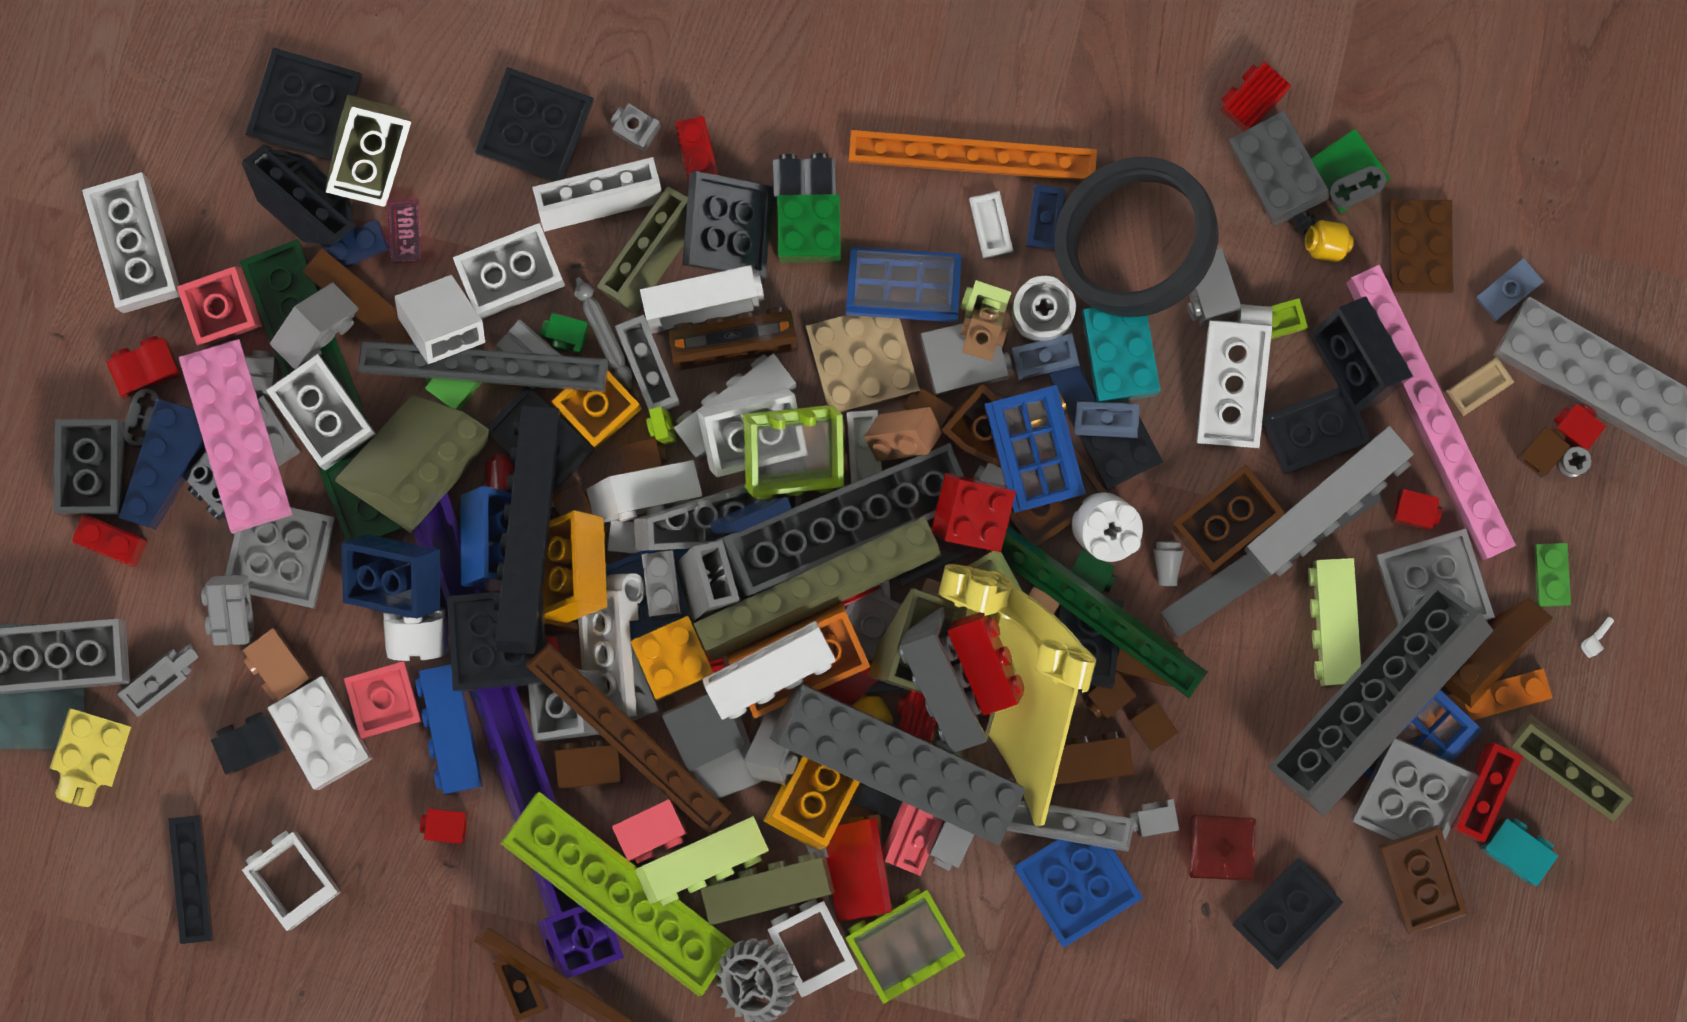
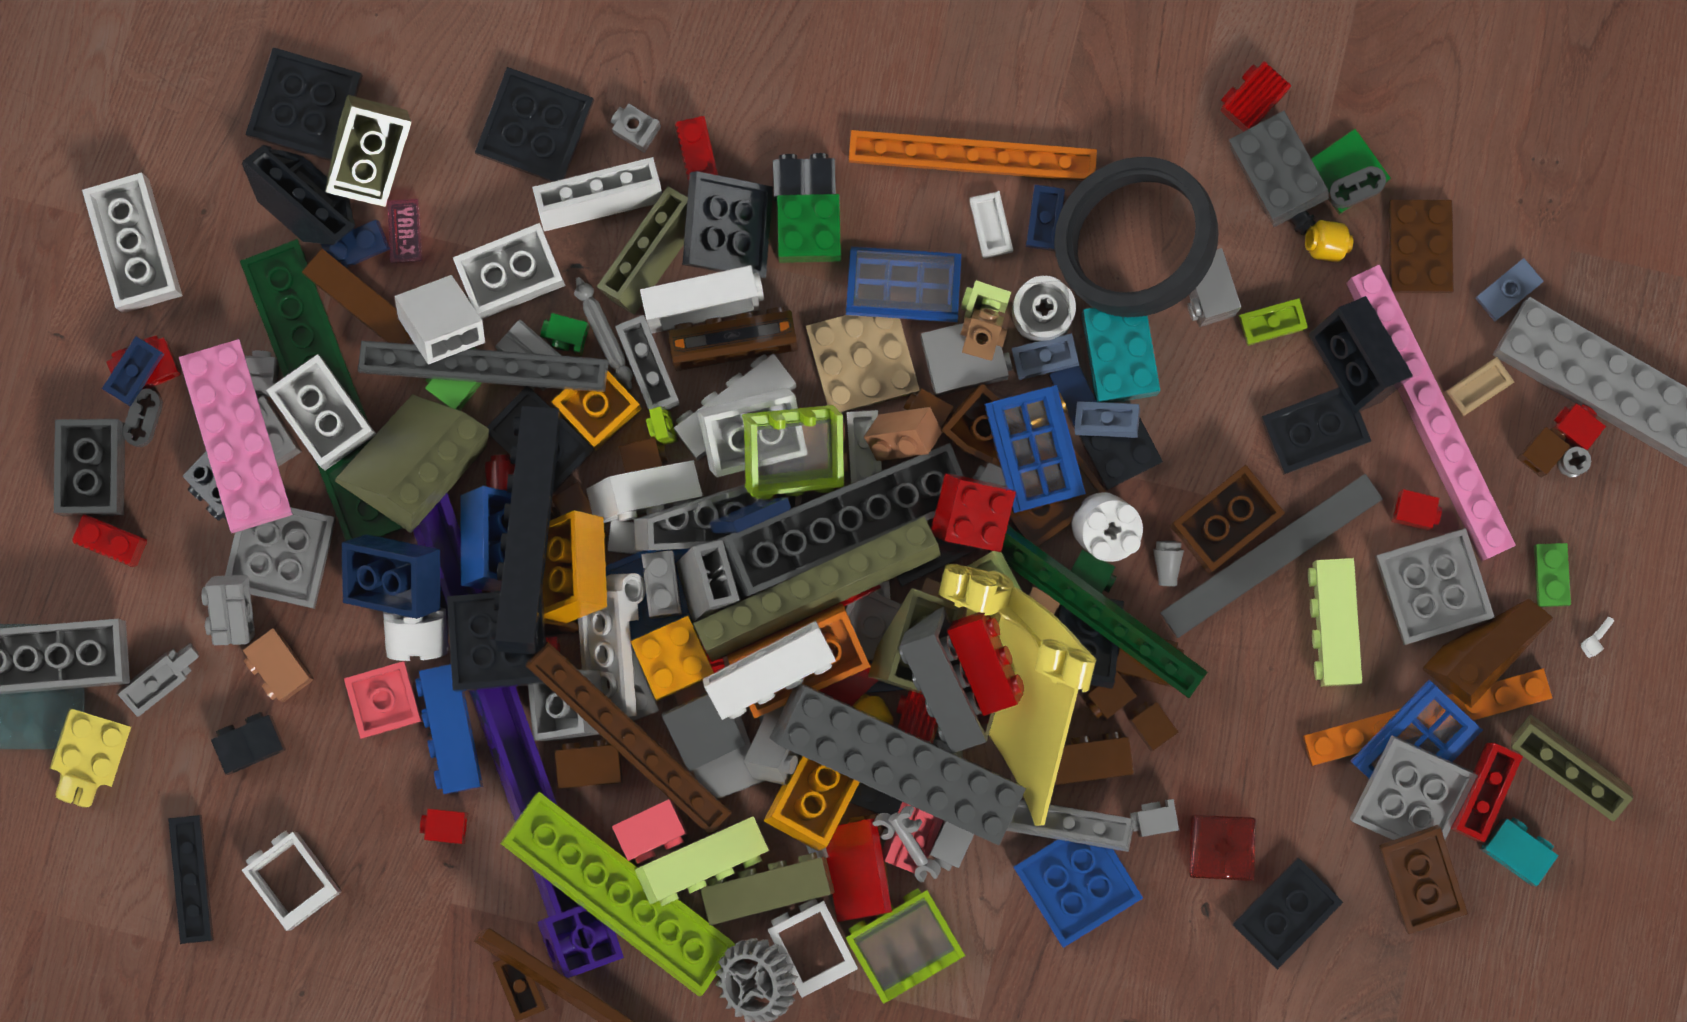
(133, 371): none -> dark blue plate
(167, 453): dark blue wedge -> none
(219, 306): coral brick -> none
(314, 325): light grey brick -> none
(320, 733): white brick -> none
(904, 828): none -> light grey bar
(1254, 334): white hinge -> none
(1328, 502): light grey brick -> none
(1381, 699): dark grey brick -> none

